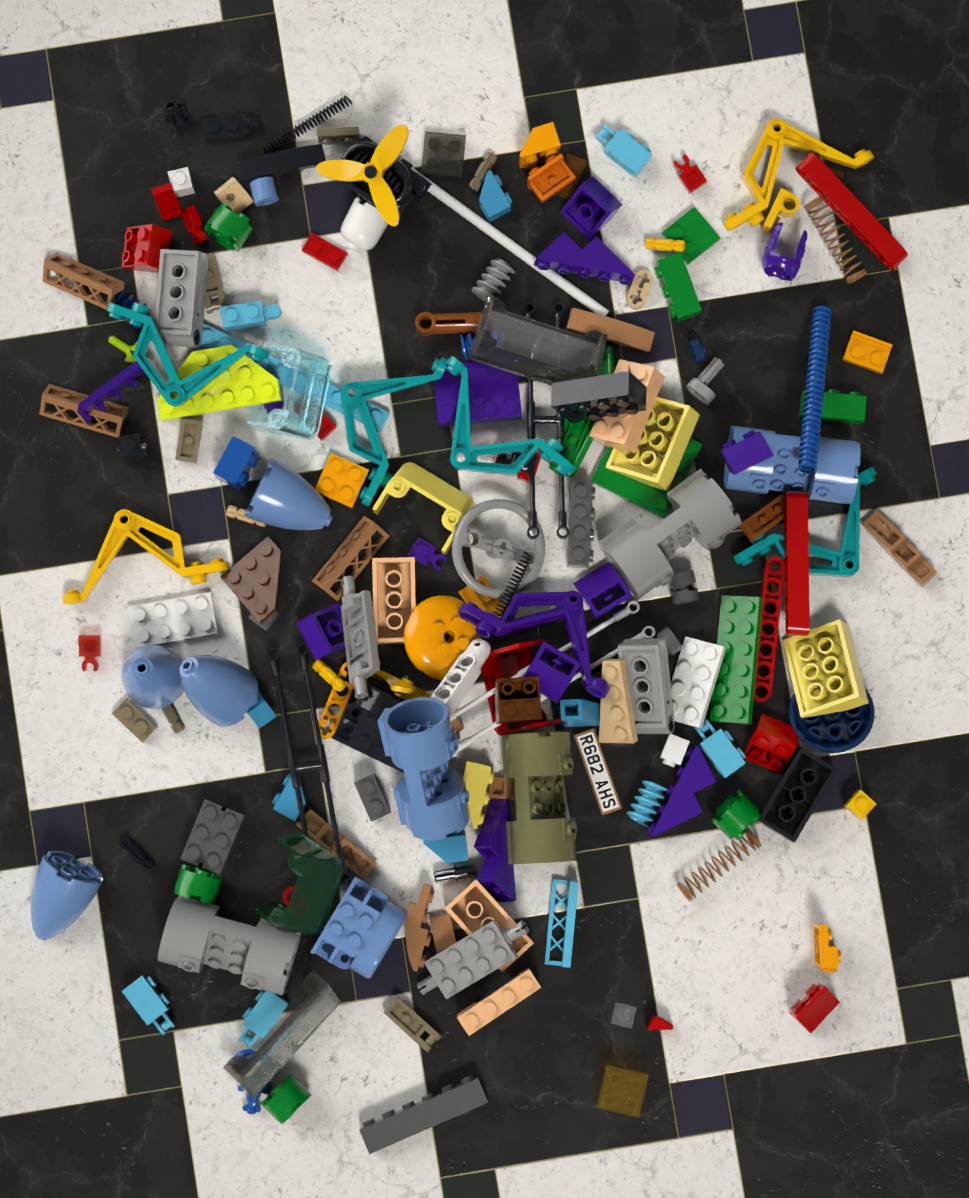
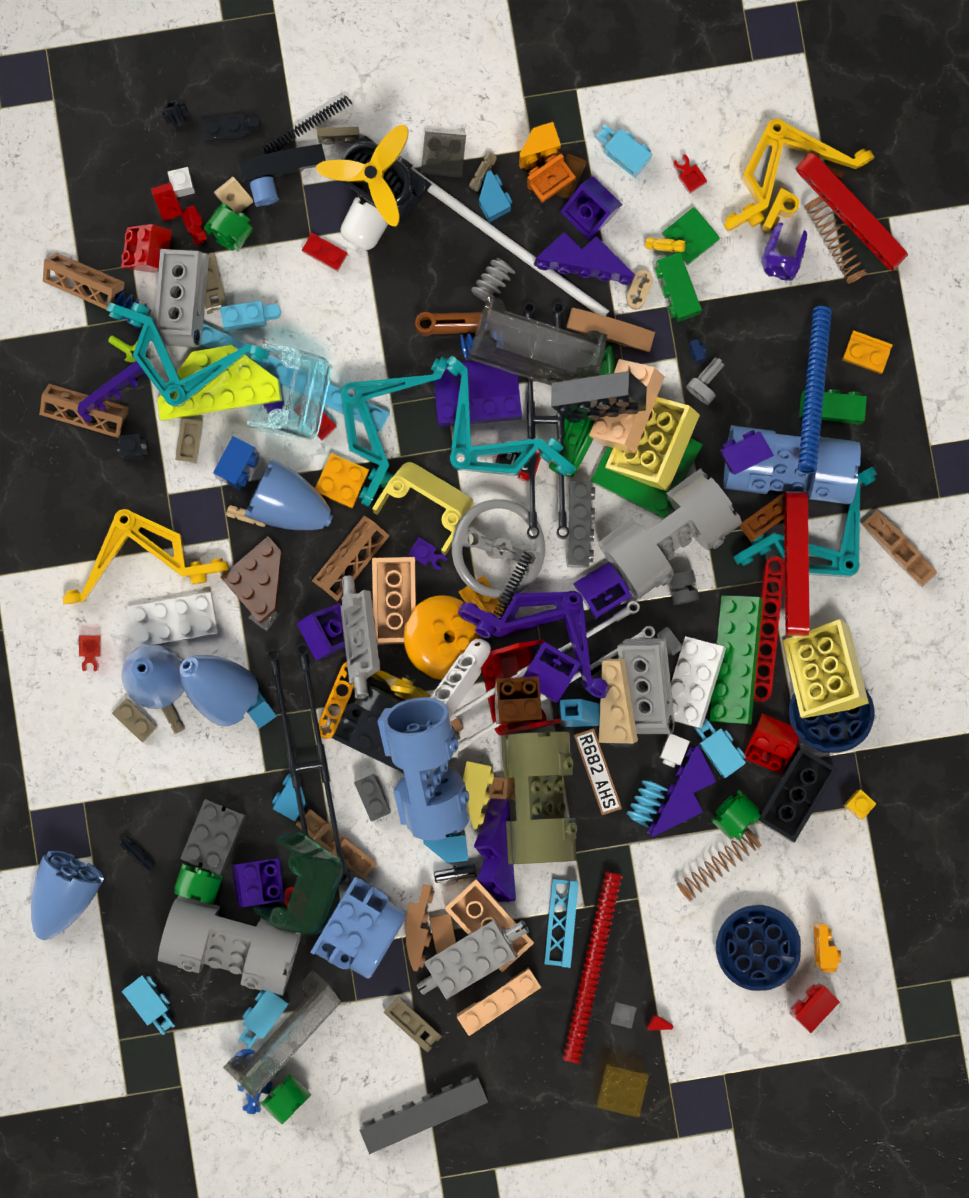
(258, 882): none -> dark purple slope
(329, 675): yellow axle -> none
(592, 967): none -> red piece
(779, 954): none -> dark blue brick

